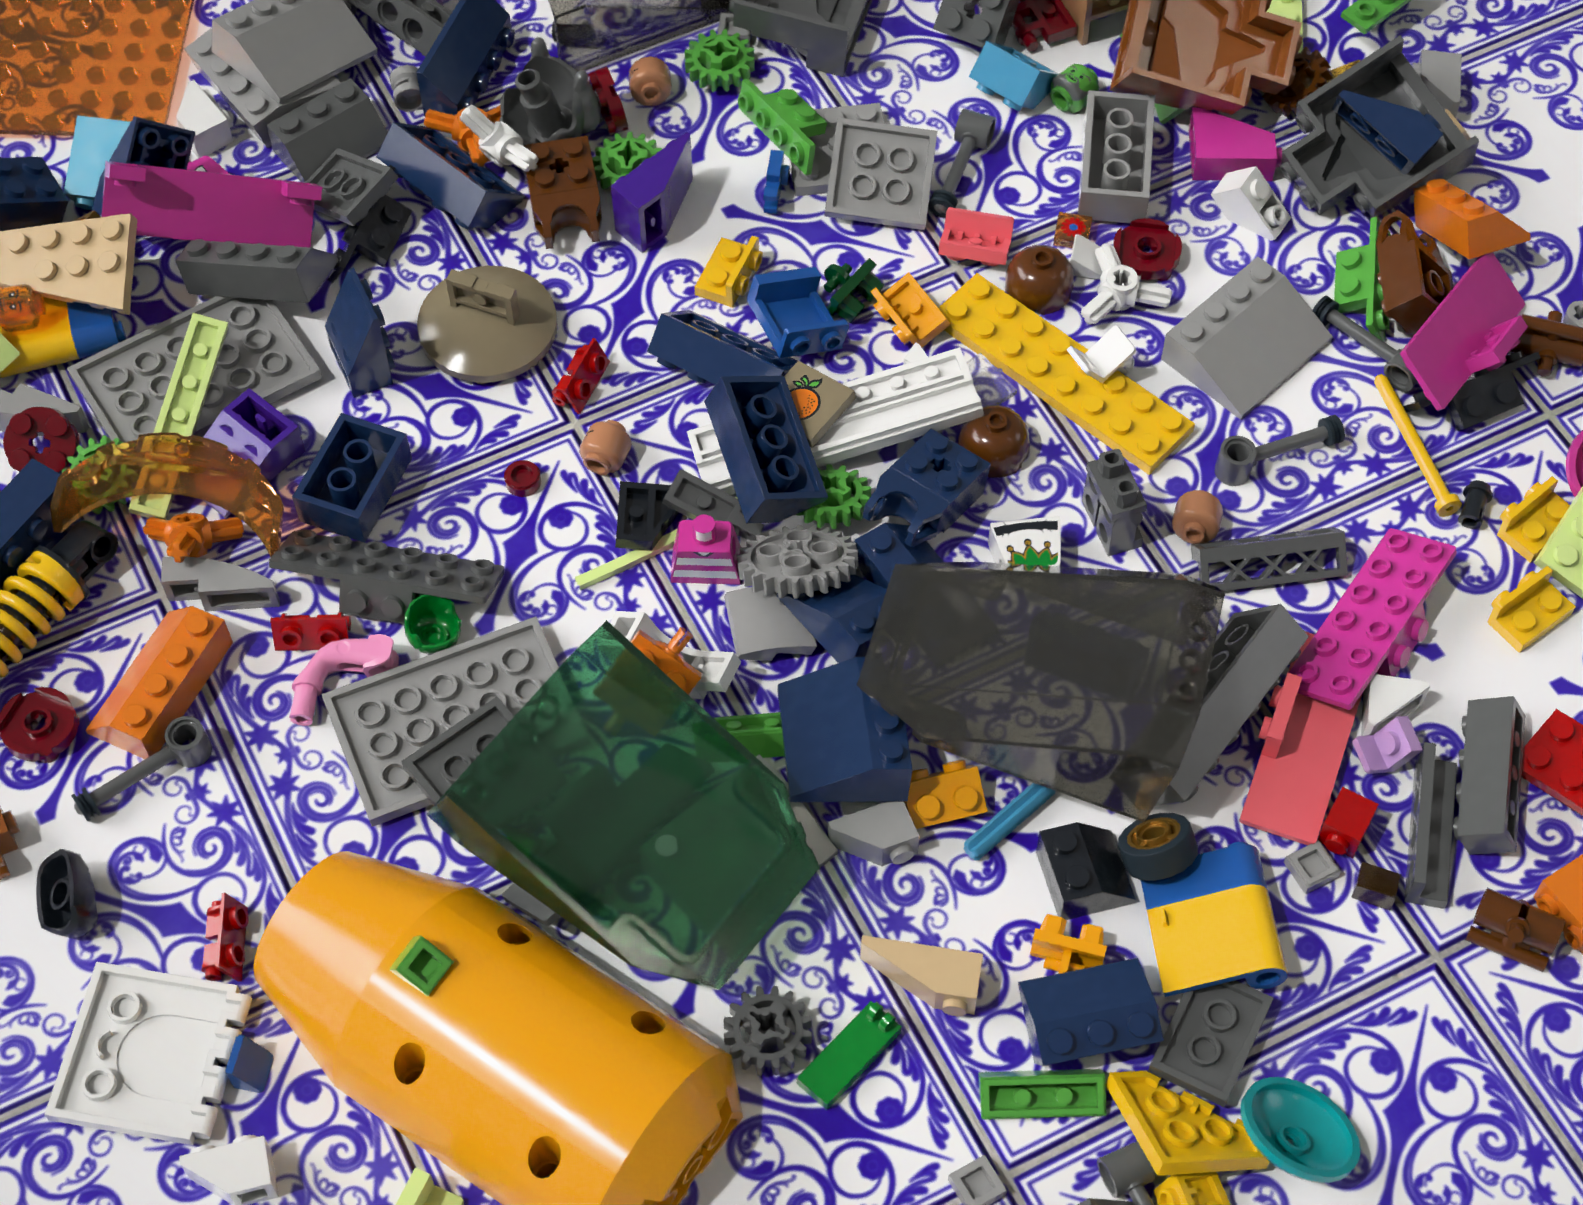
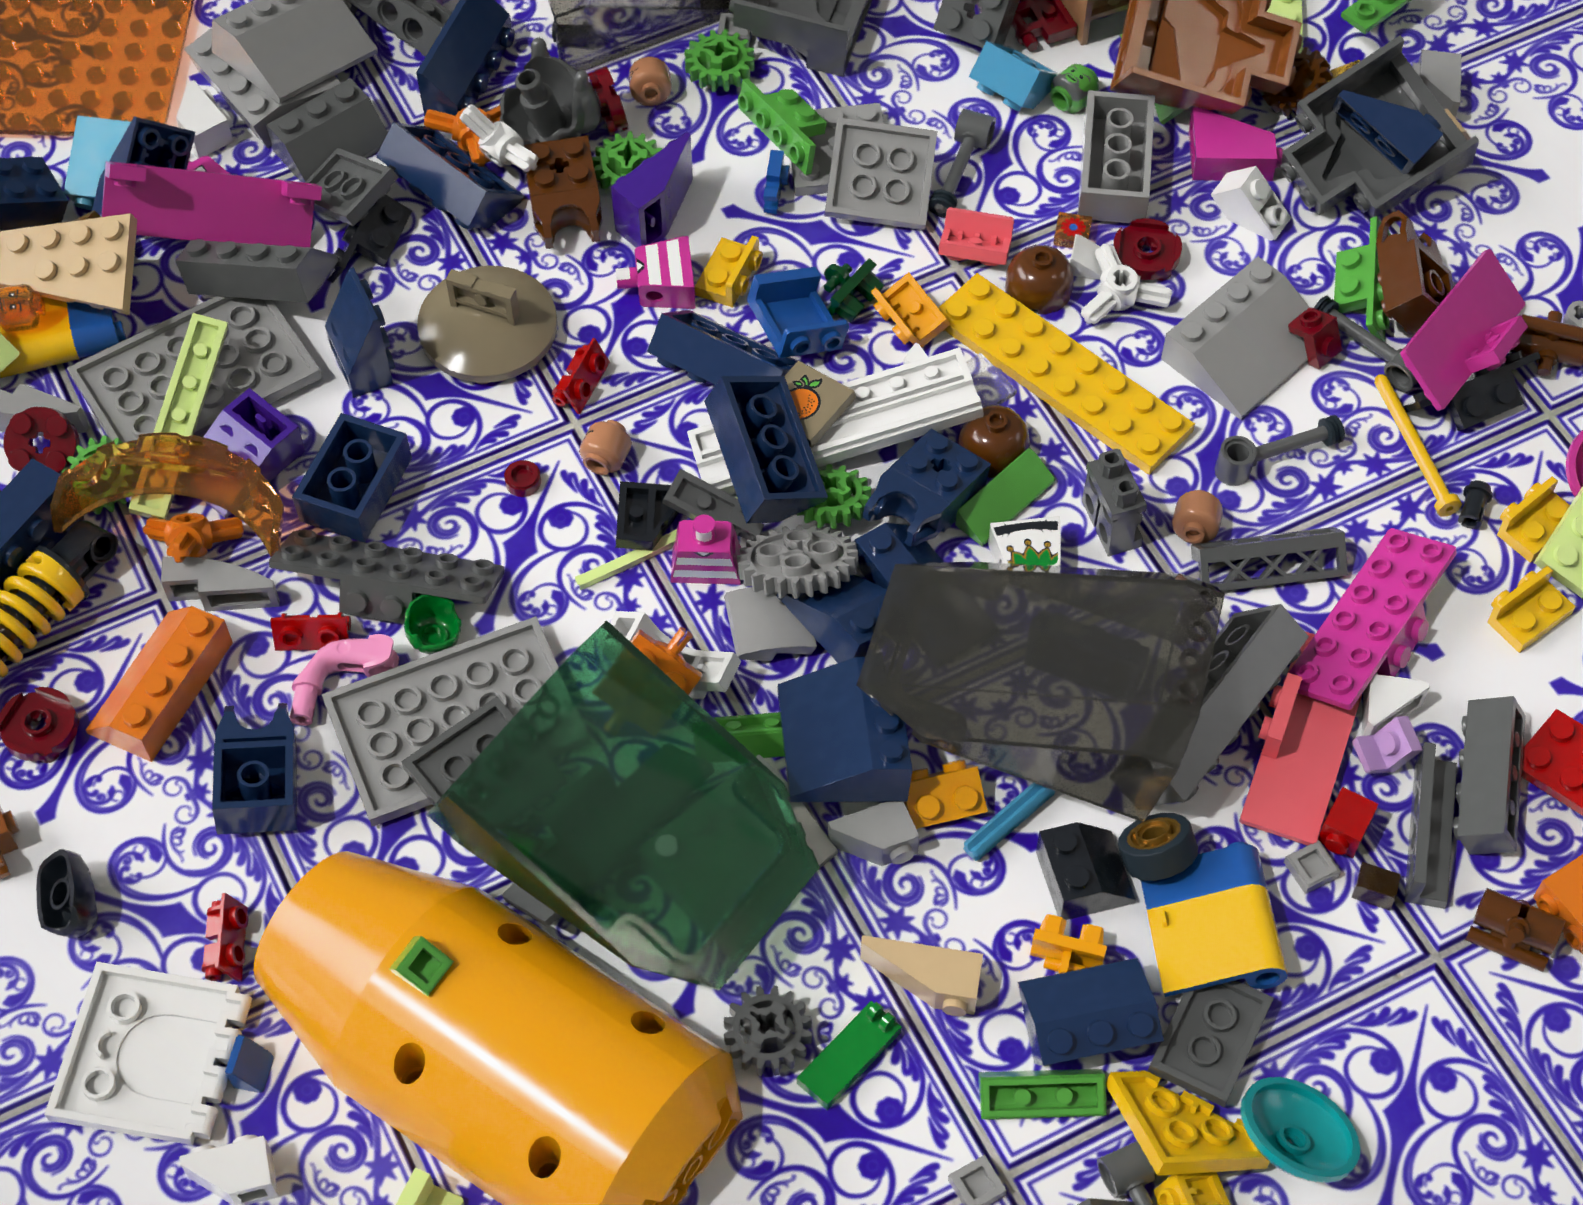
(188, 756): dark grey piece -> none
(255, 775): none -> dark blue brick
(406, 88): light grey wheel -> none
(661, 274): none -> dark pink torso
(1004, 496): none -> bright green slope
(1106, 356): white bracket -> none
(1319, 334): none -> dark red bracket
(1463, 220): orange slope -> none

